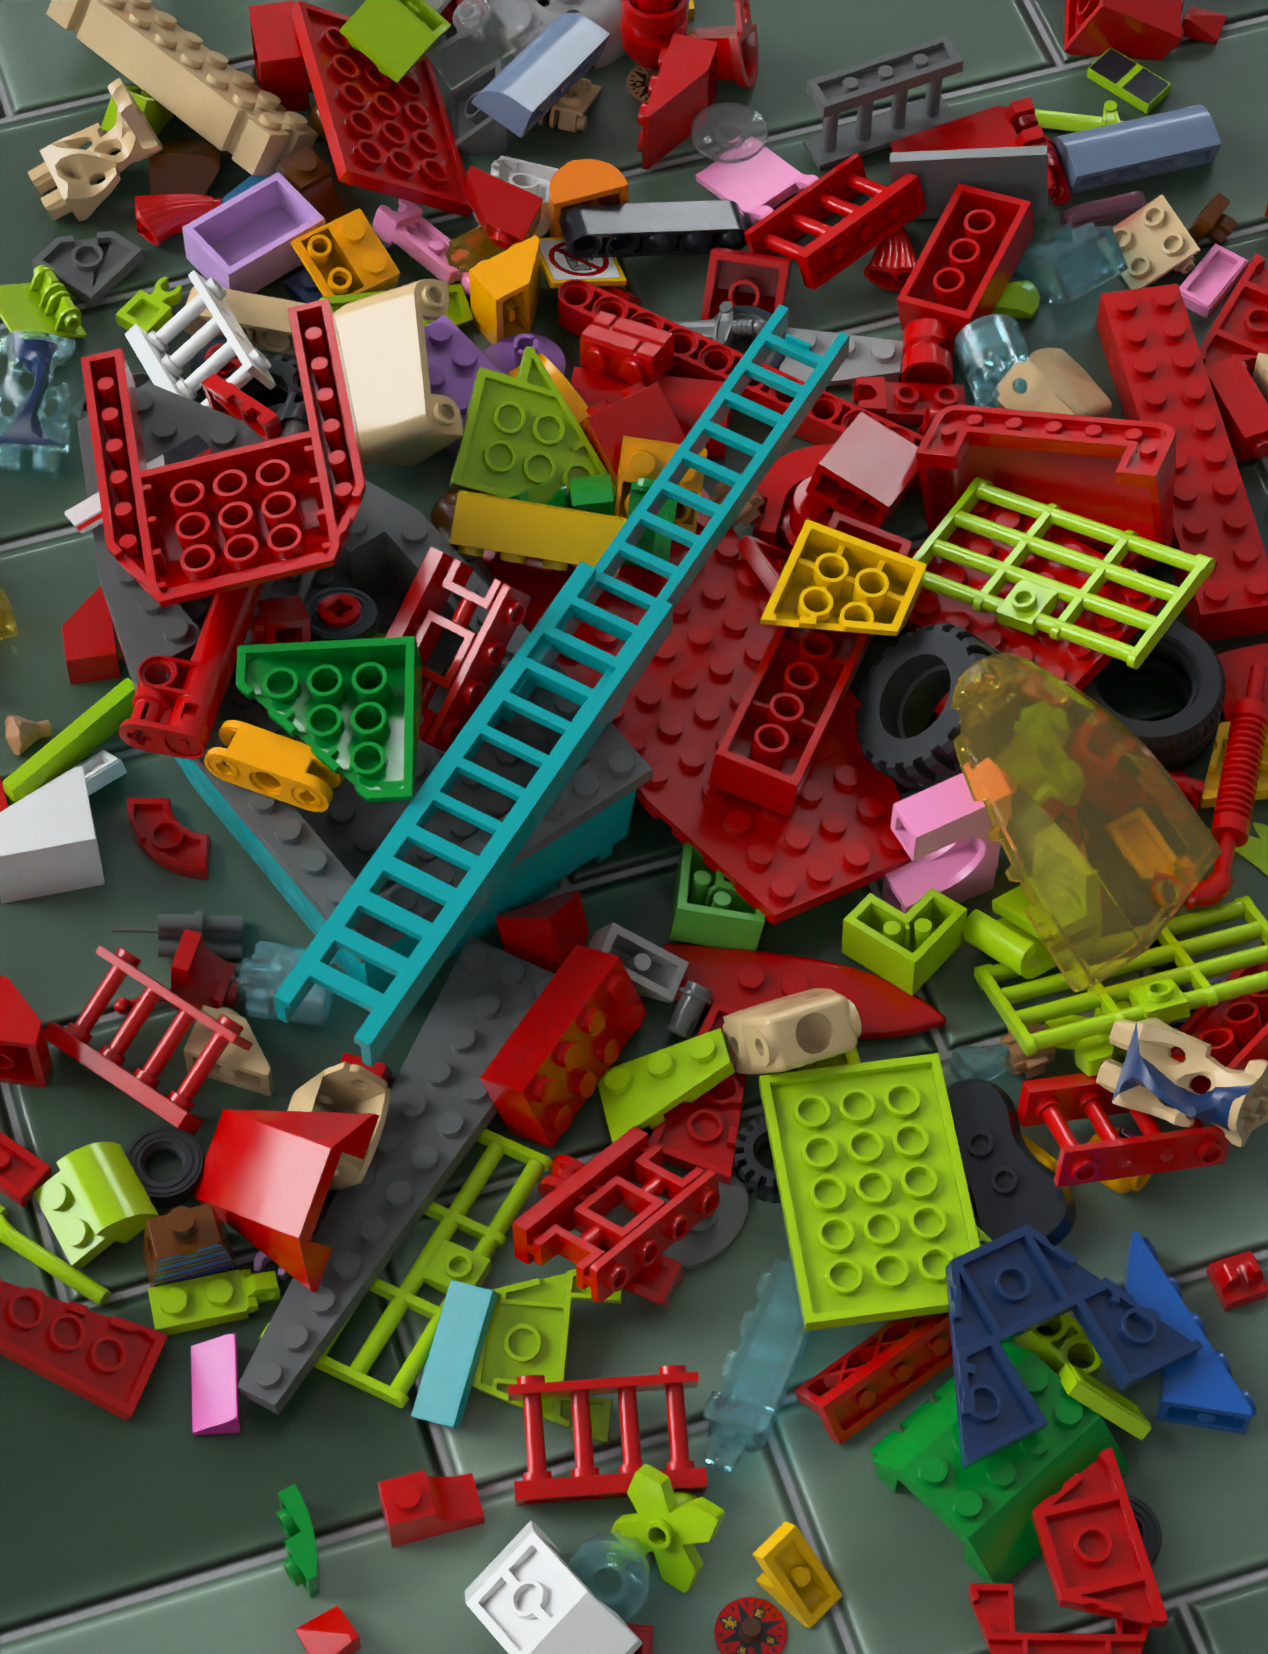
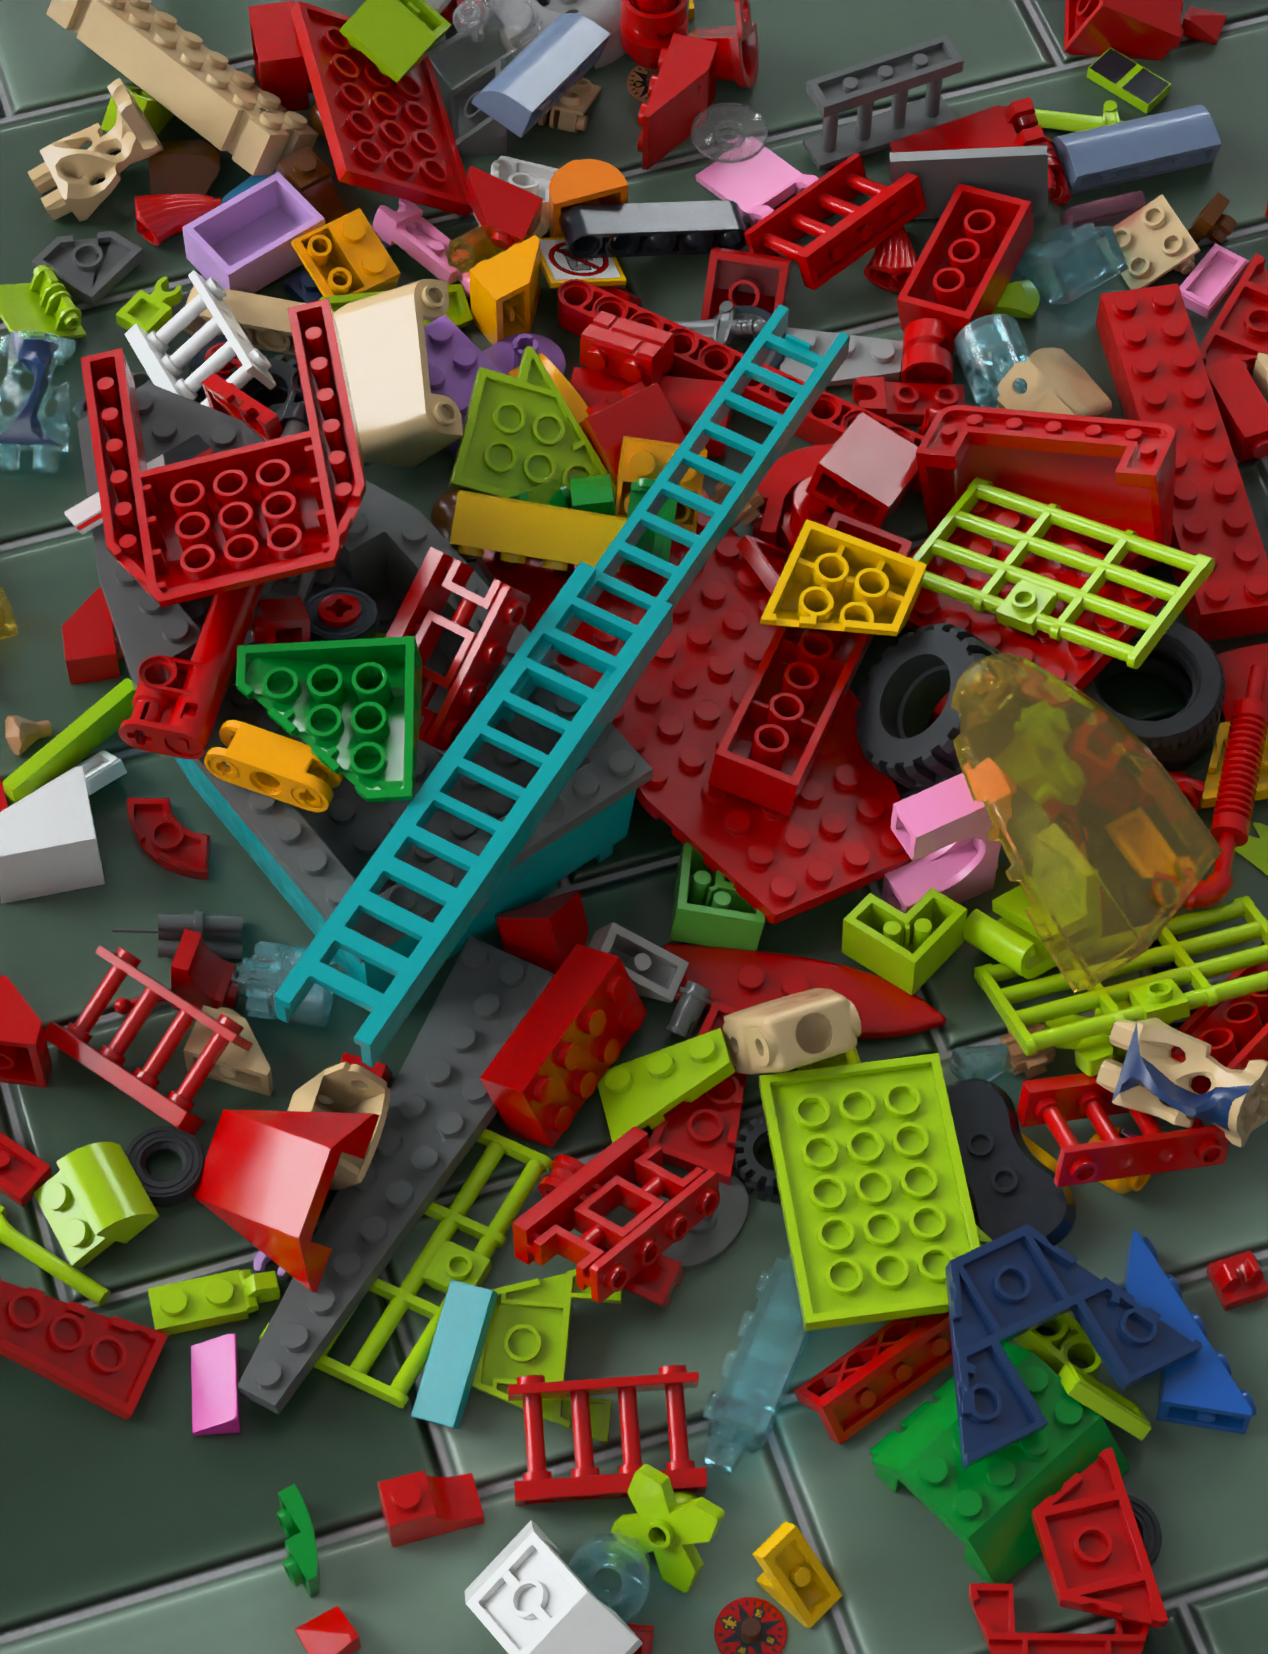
(186, 1245): reddish brown torso -> none

